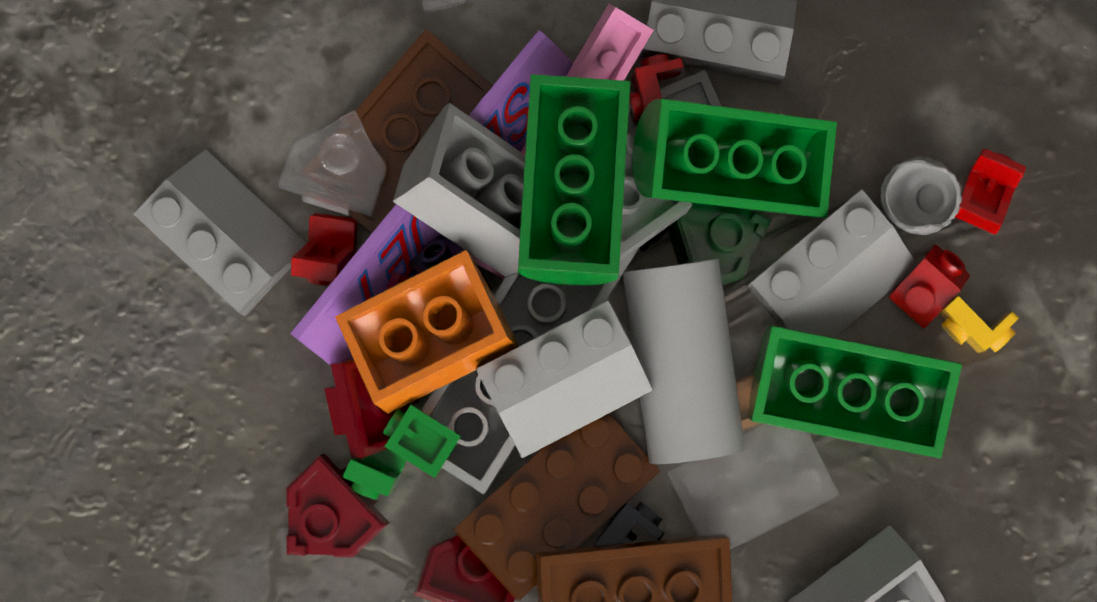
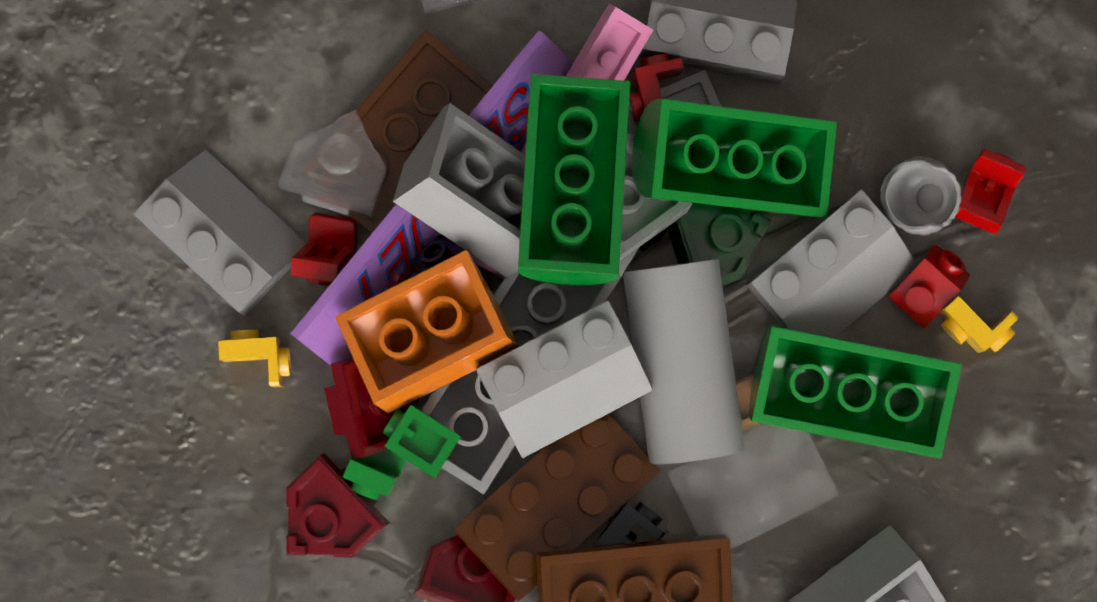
(247, 346): none -> yellow bracket

